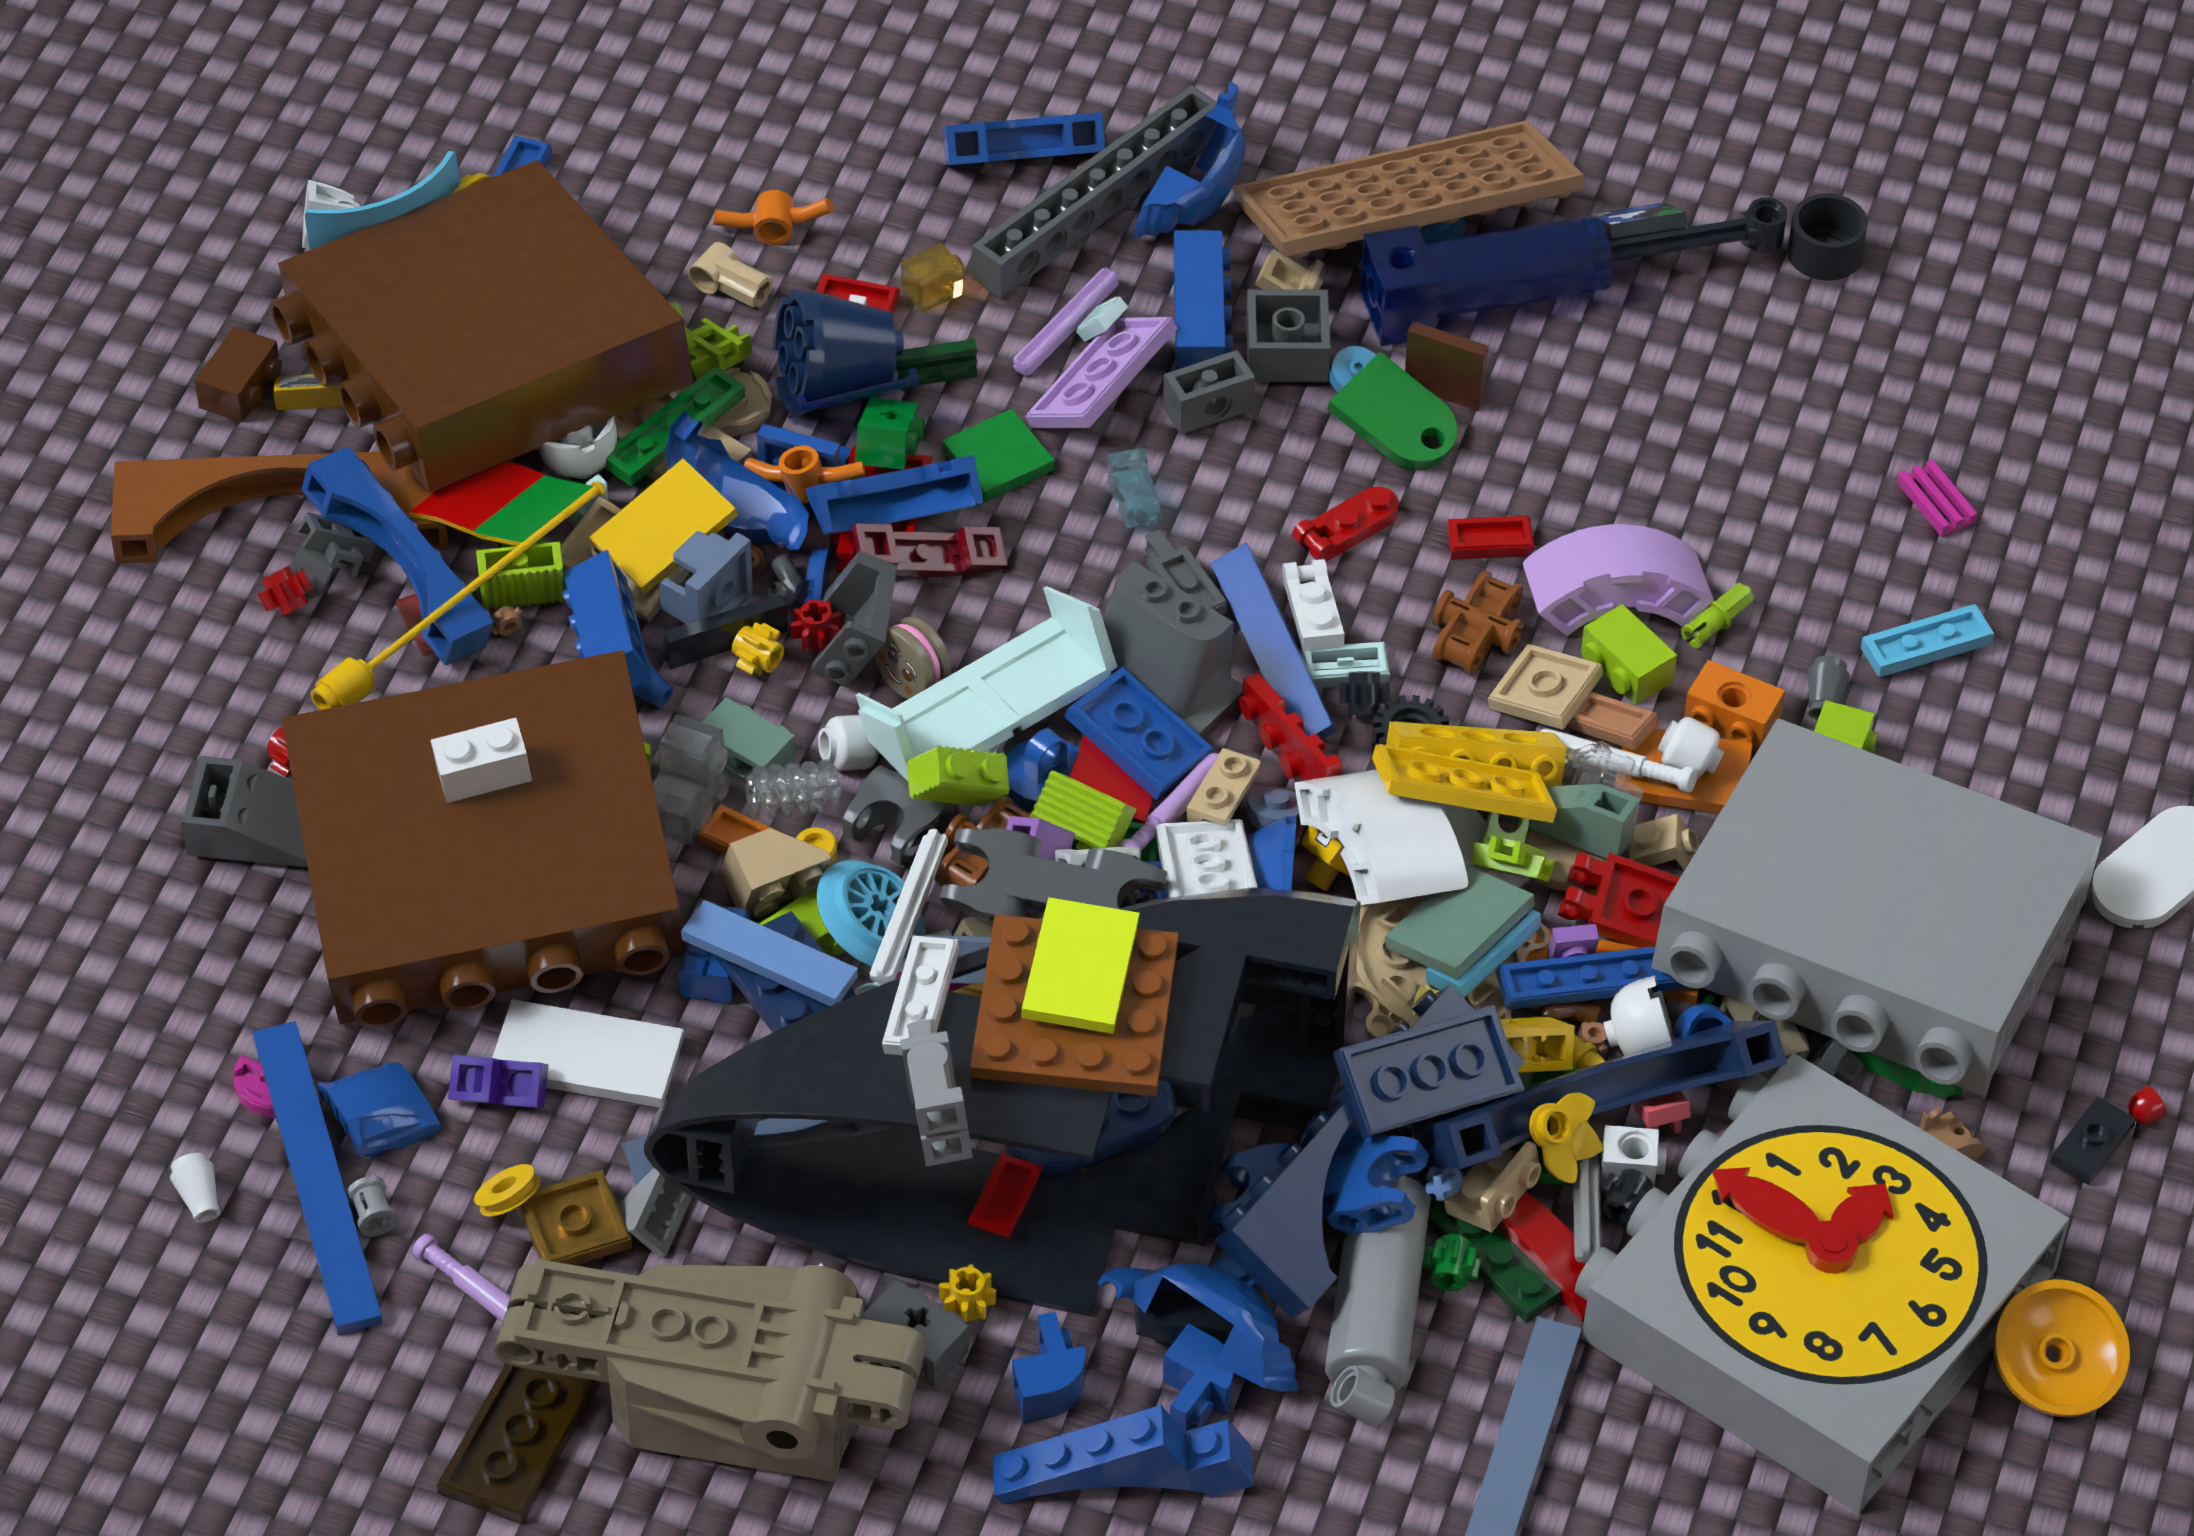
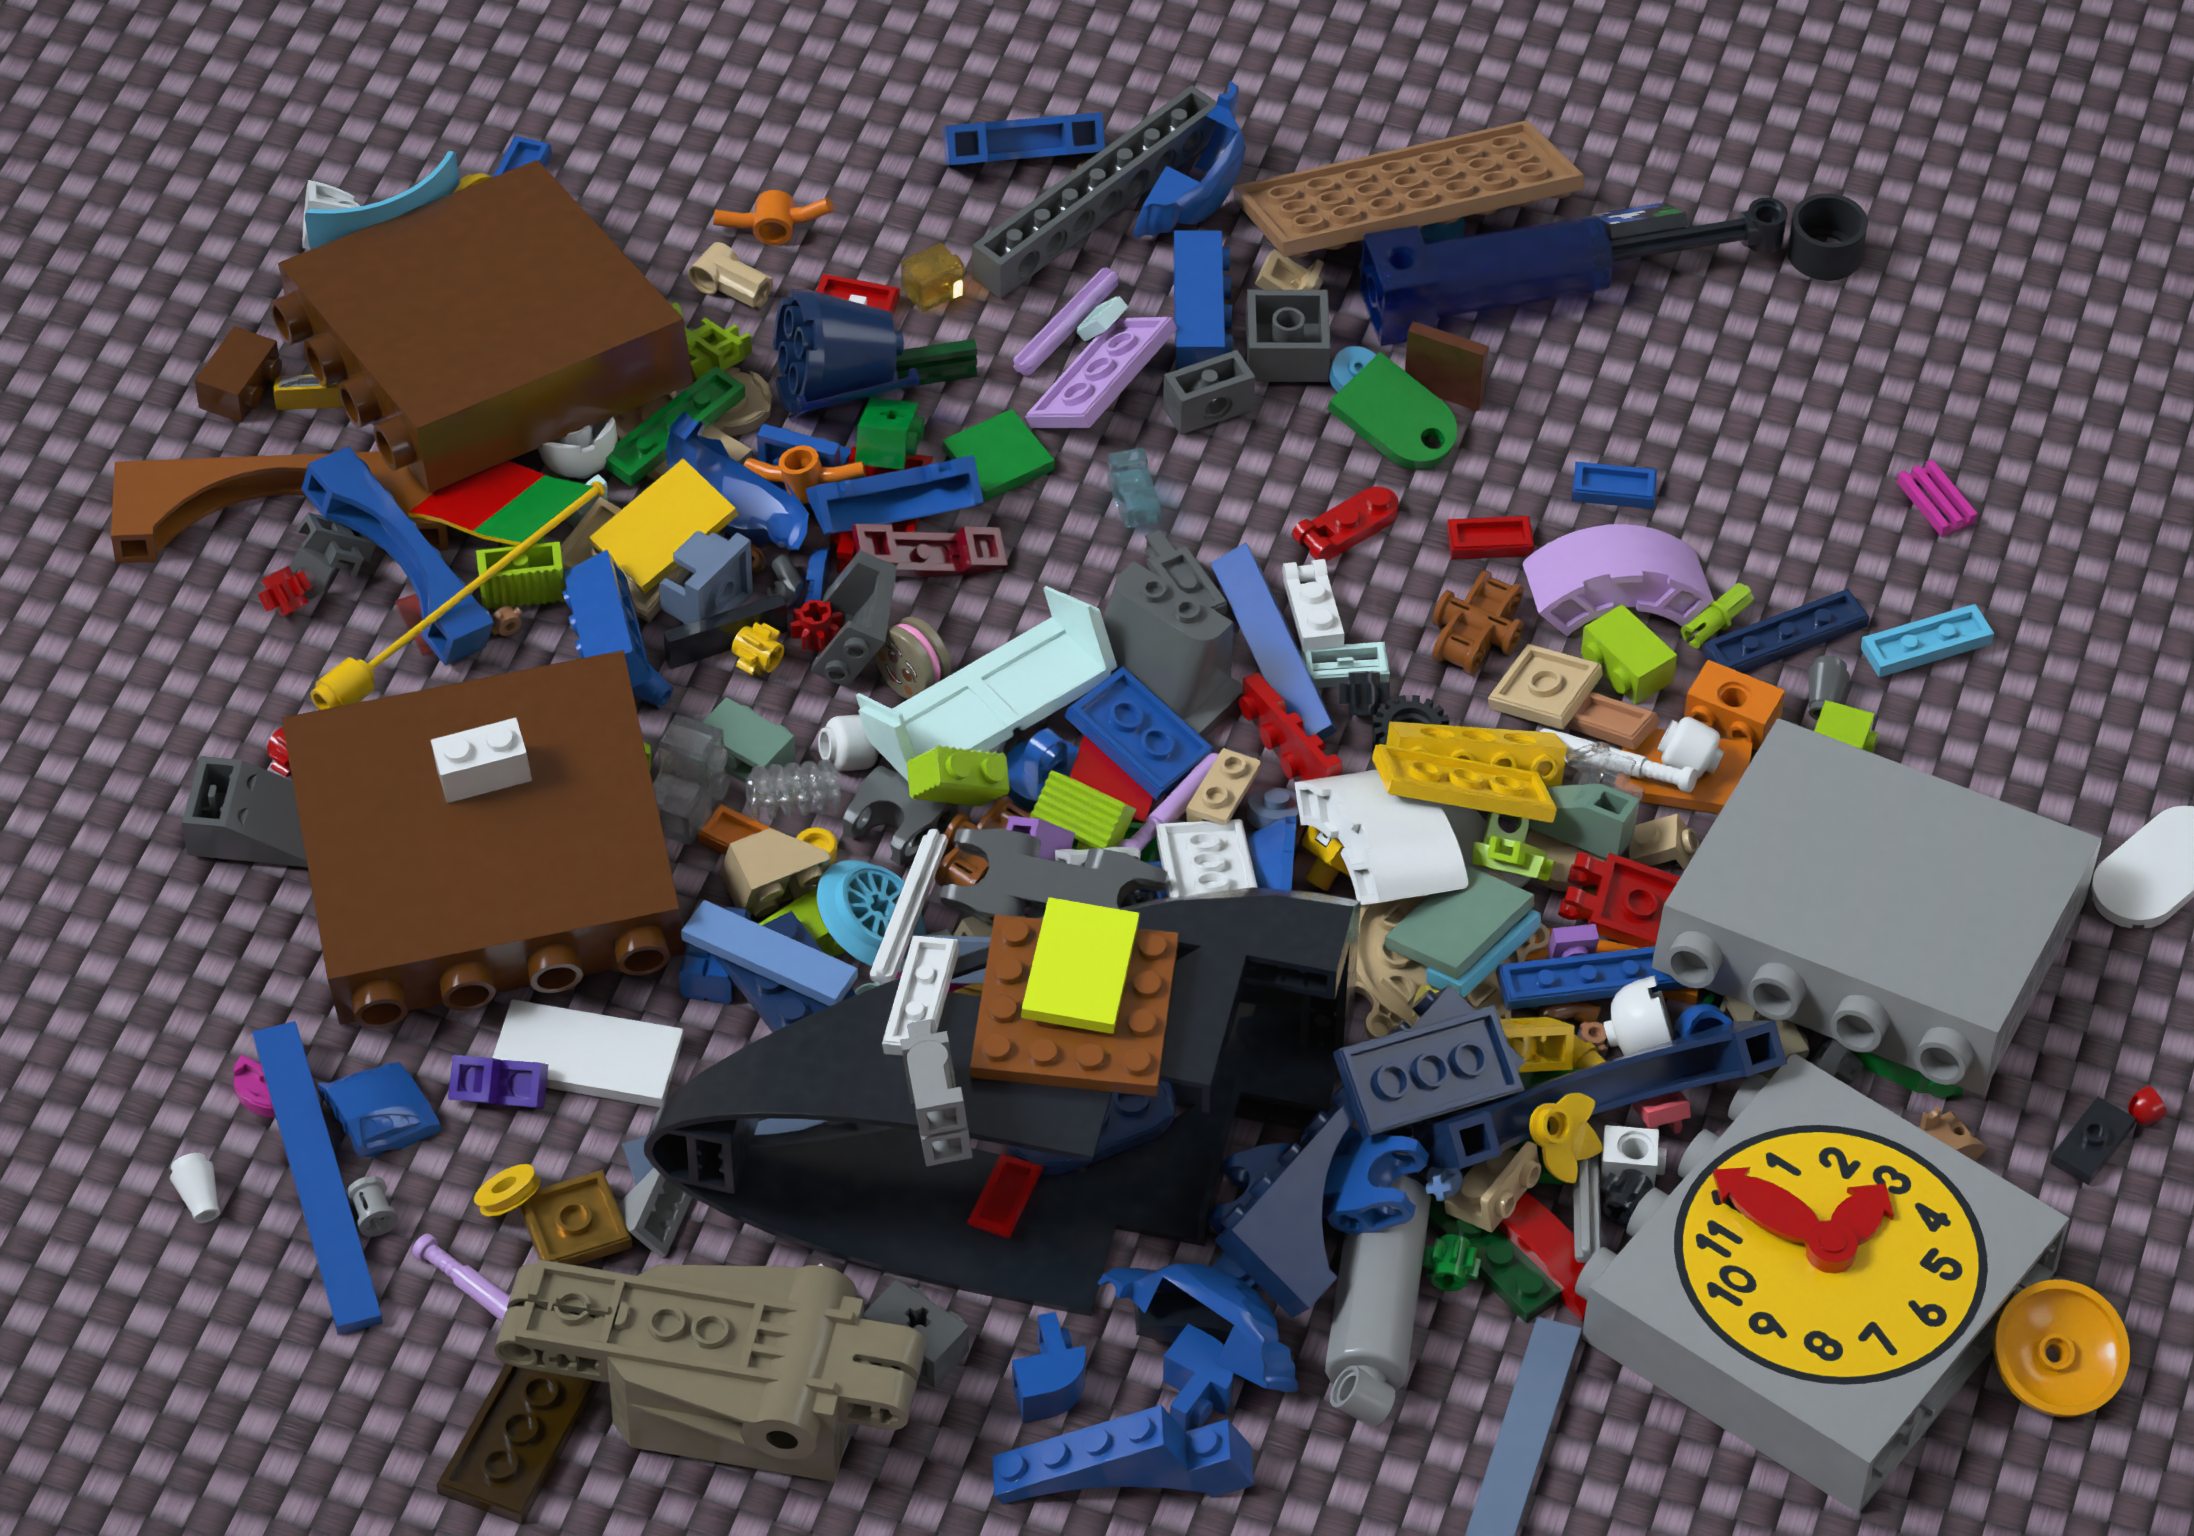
(968, 1293): yellow gear -> none
(1614, 485): none -> blue tile
(1788, 633): none -> dark blue tile

